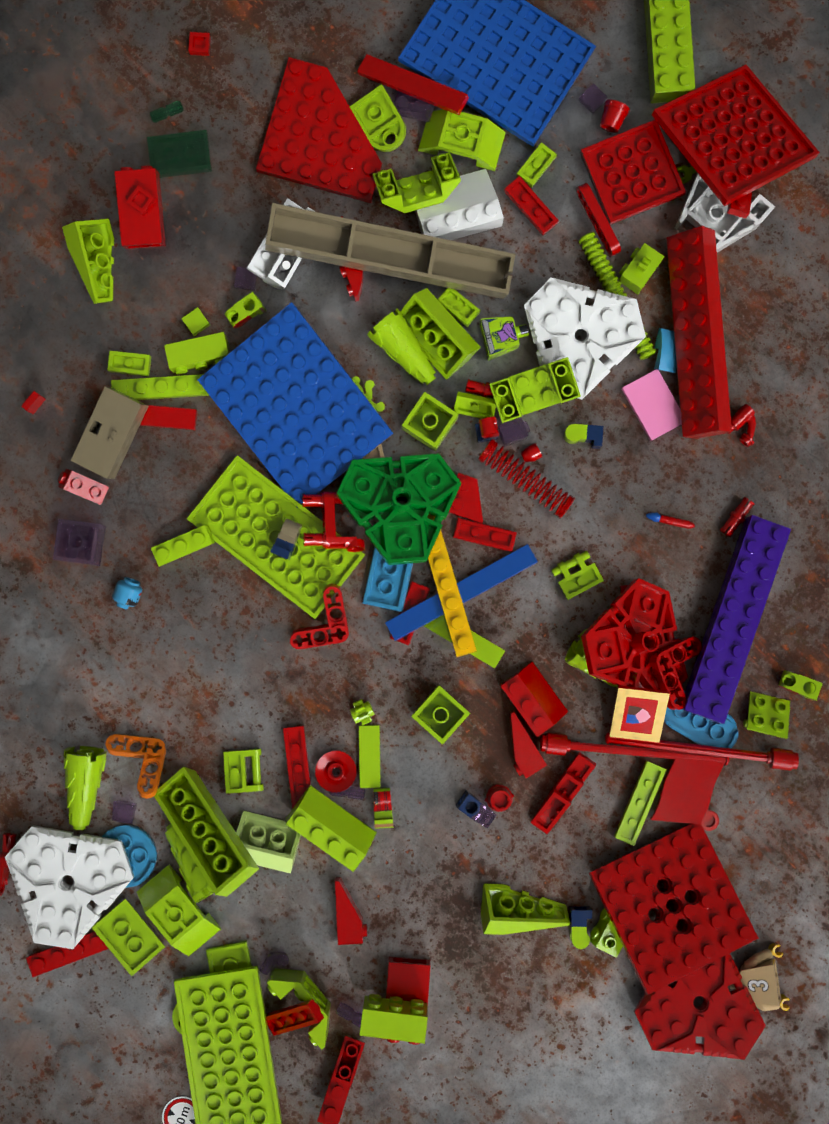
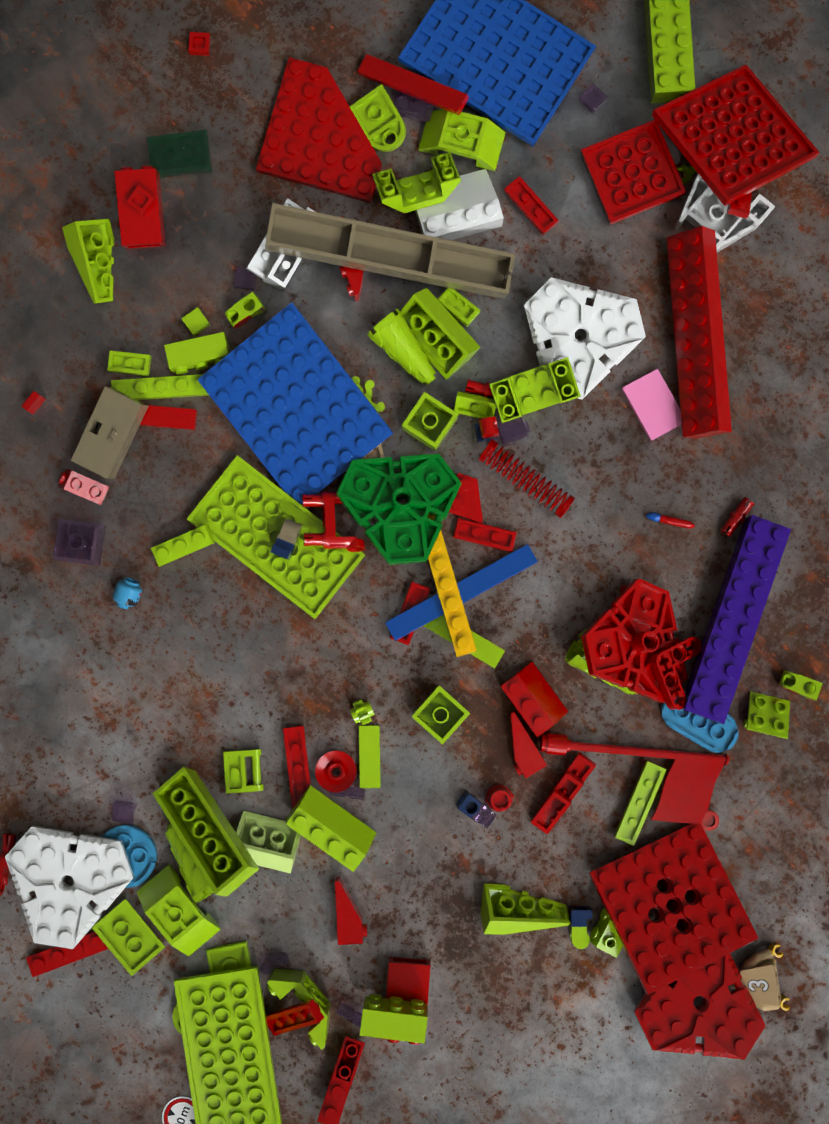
(82, 781): lime cone -> none
(148, 758): orange beam -> none
(162, 113): clear green piece -> none
(333, 623): red beam -> none
(382, 808): leg -> none
(387, 584): dark azure tile -> none
(501, 335): torso -> none
(531, 453): red hose -> none
(536, 164): lime plate -> none
(580, 581): lime plate -> none
(584, 433): leg -> none
(598, 219): red beam -> none
(610, 282): lime piece -> none
(613, 115): red piece -> none
(640, 720): flag -> none
(641, 268): lime brick -> none
(666, 355): dark azure slope -> none
(744, 415): red plant -> none

